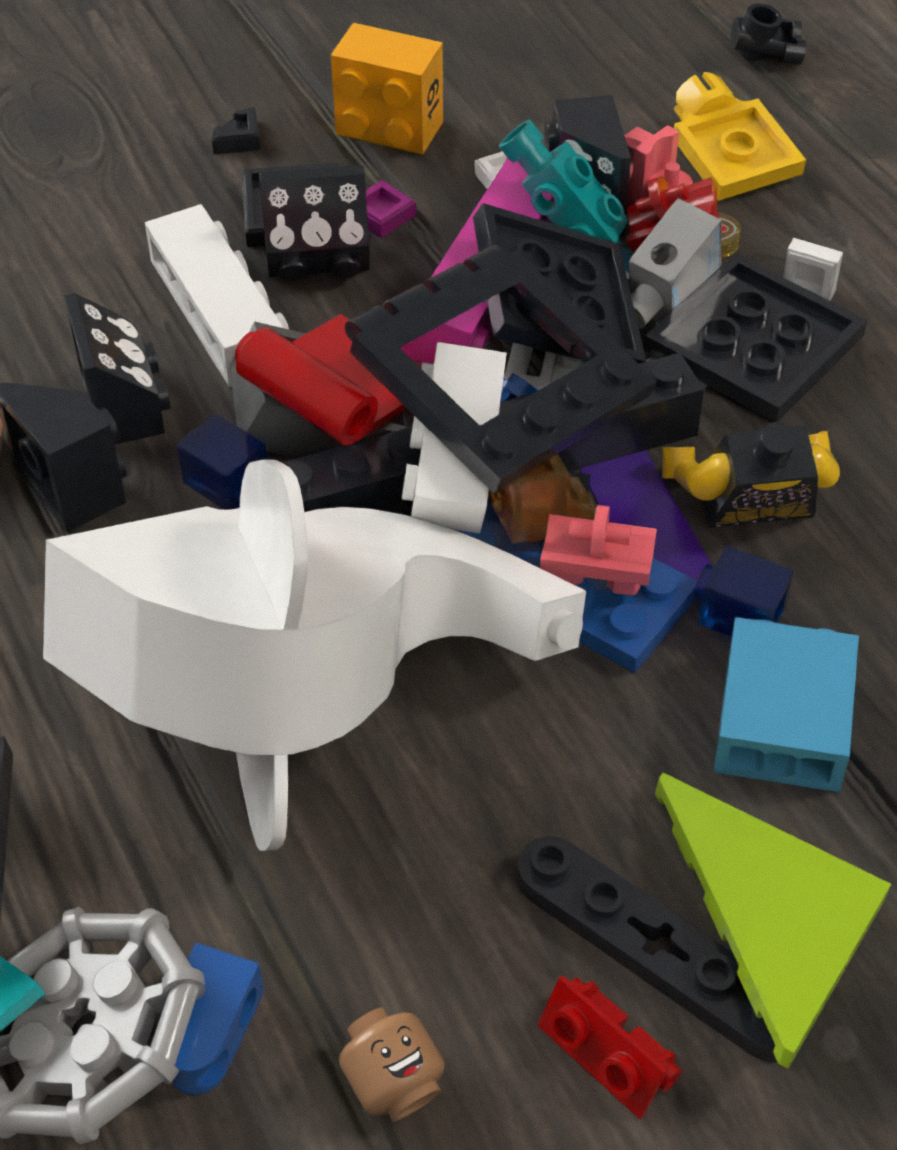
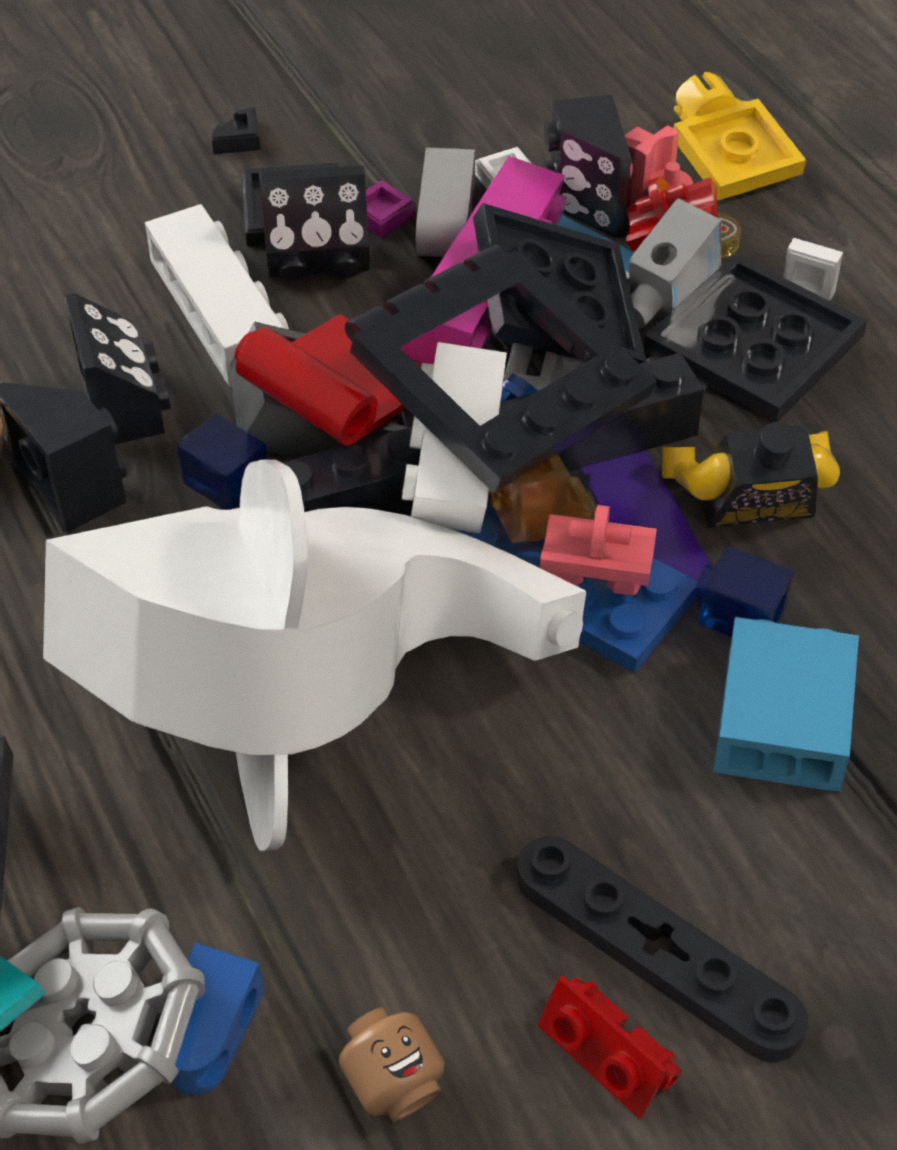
(388, 88): light orange brick -> none
(444, 199): none -> light grey beam
(568, 177): teal brick -> none
(768, 34): black plate -> none
(779, 905): lime tile -> none

